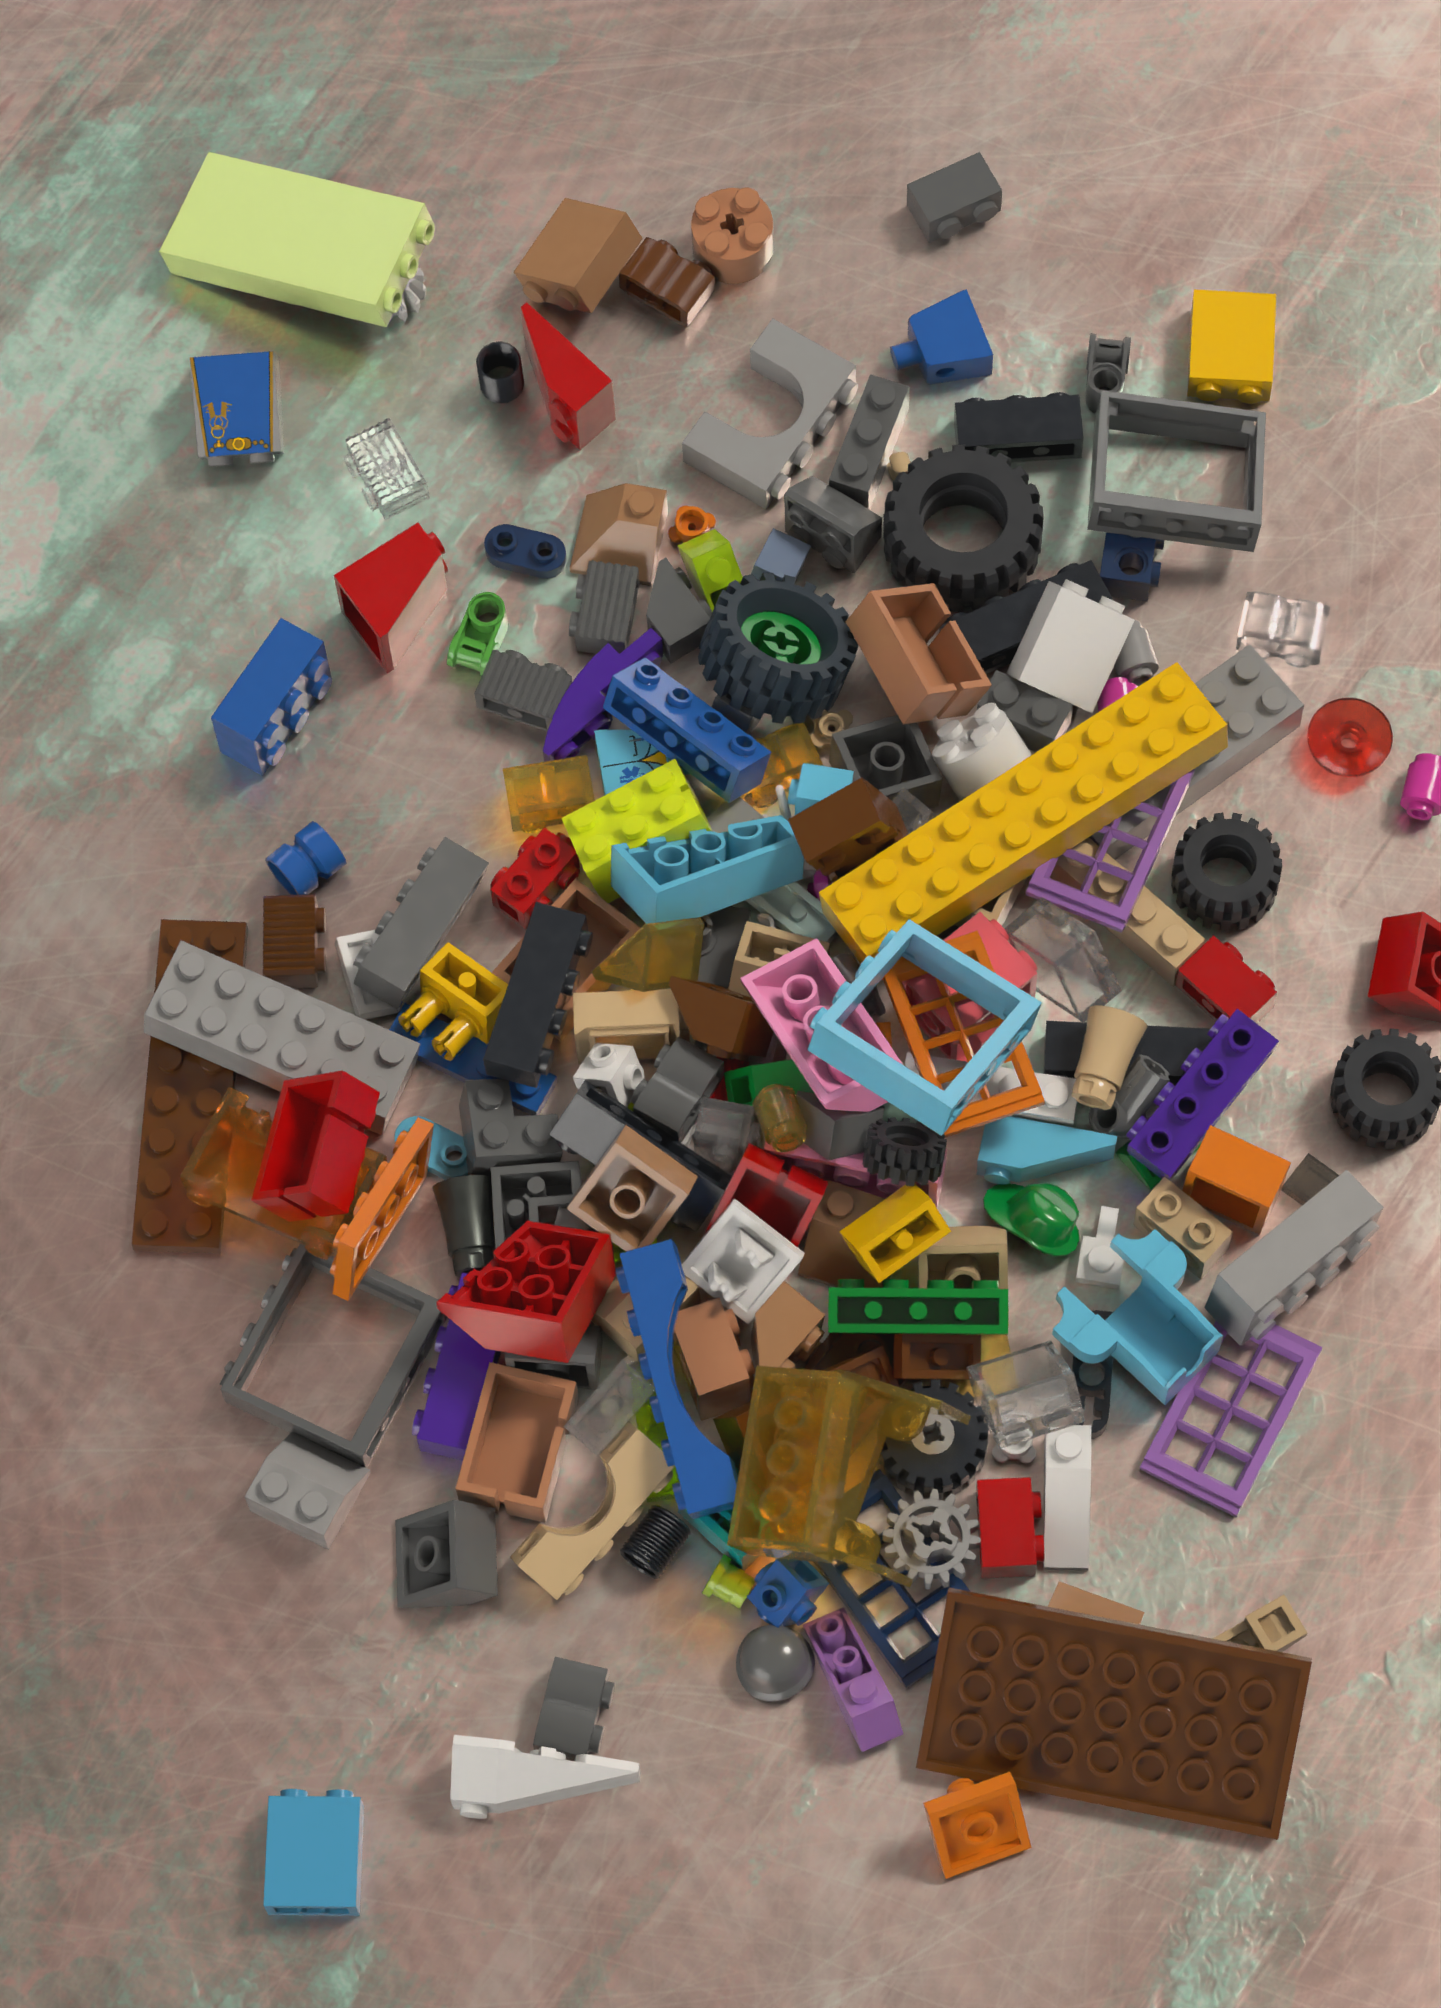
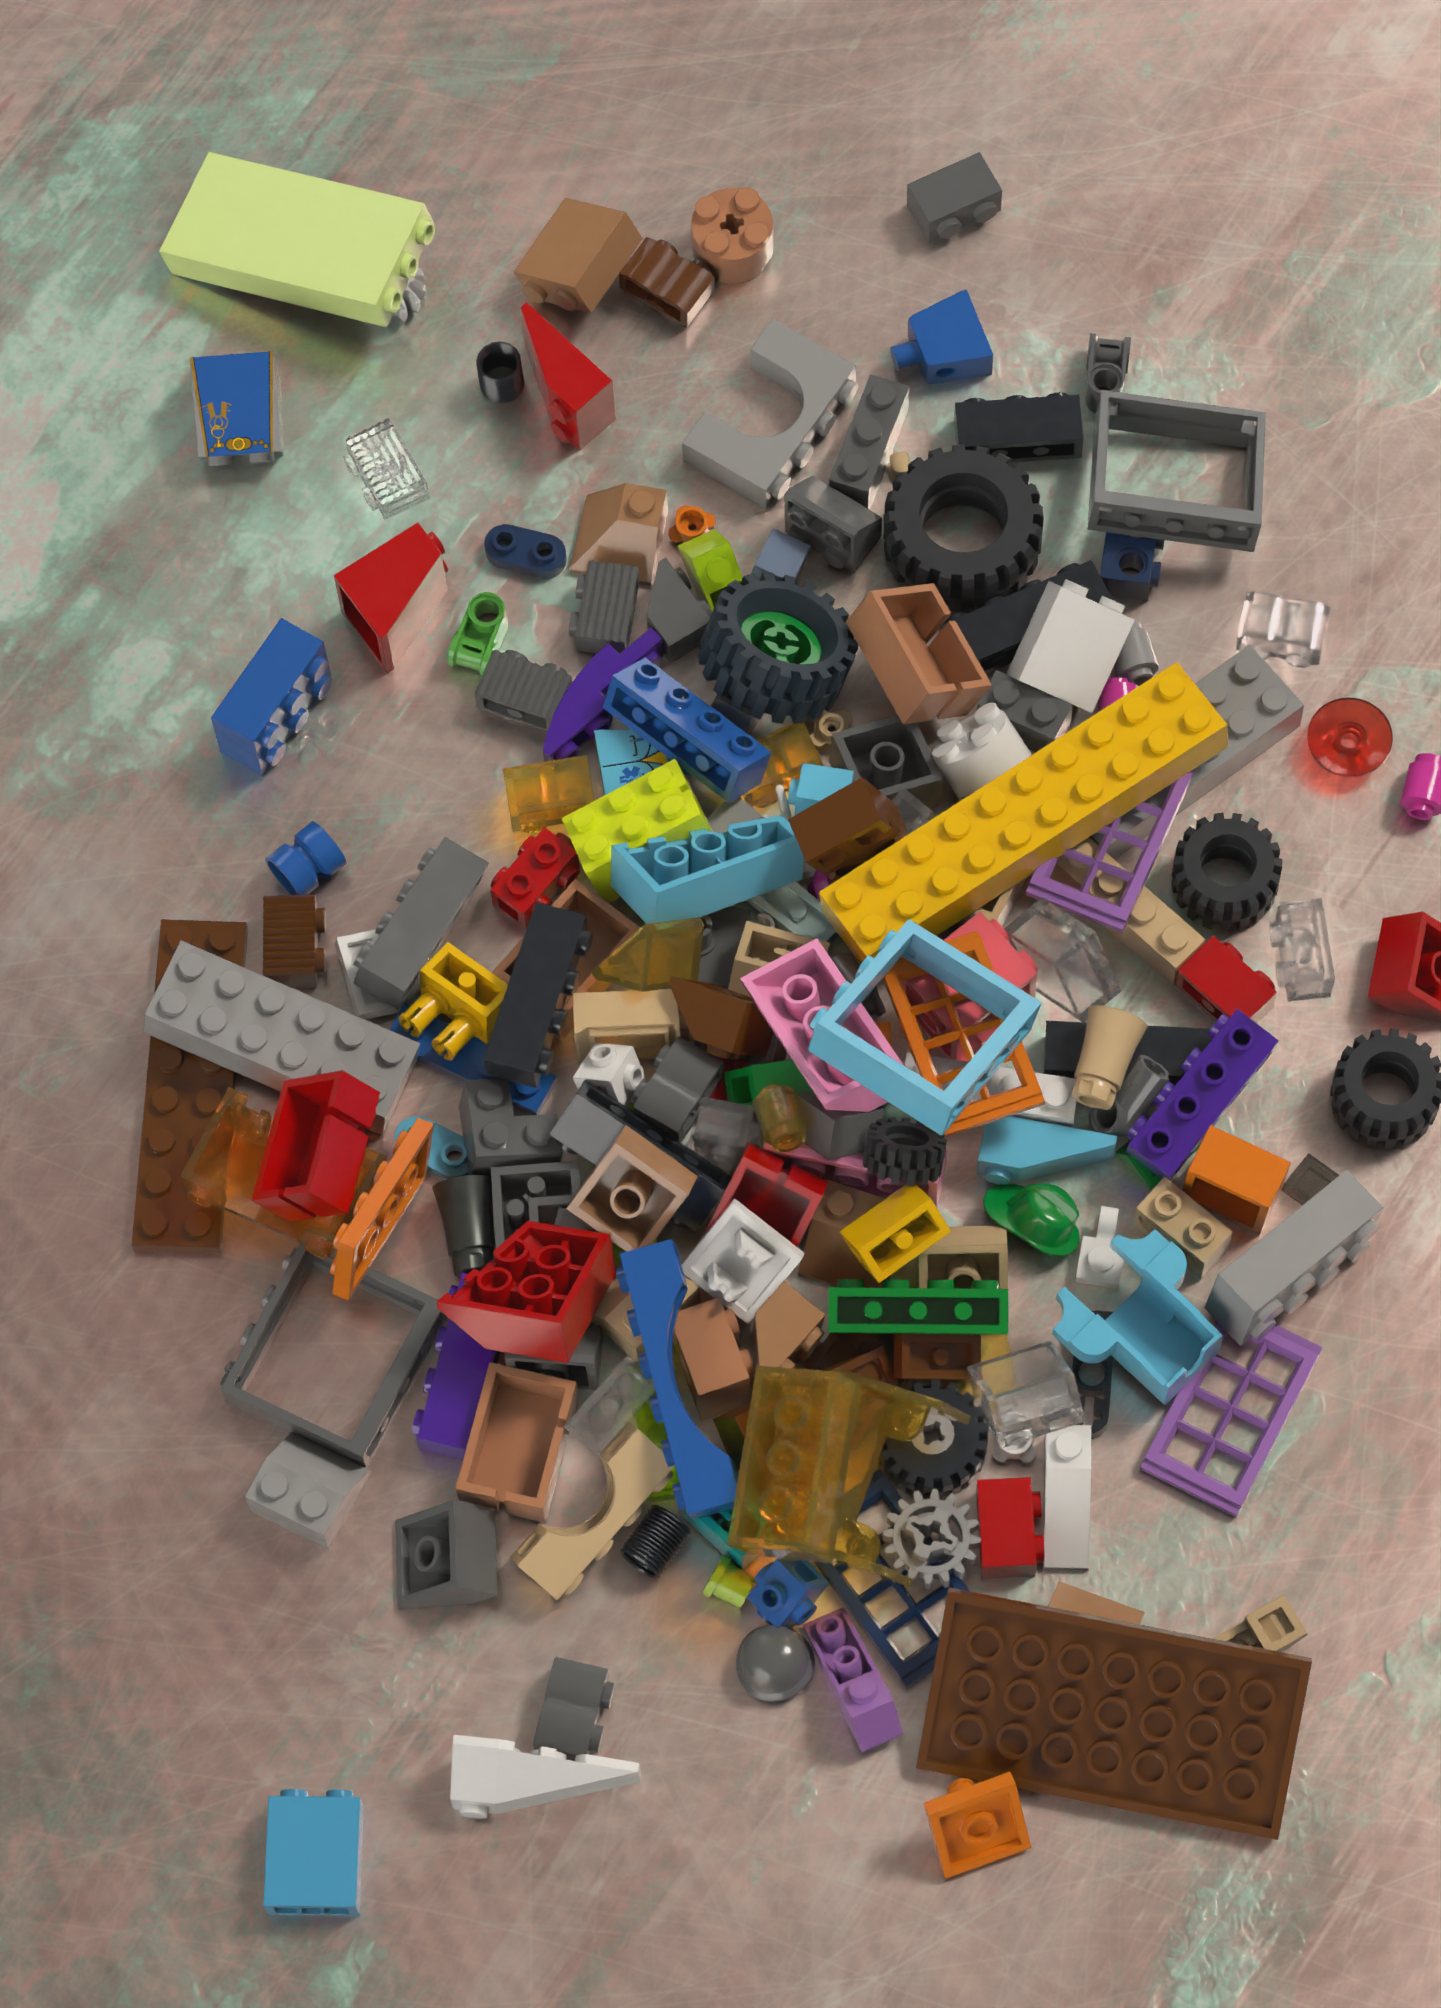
(1231, 346): yellow brick -> none
(1304, 950): none -> clear brick

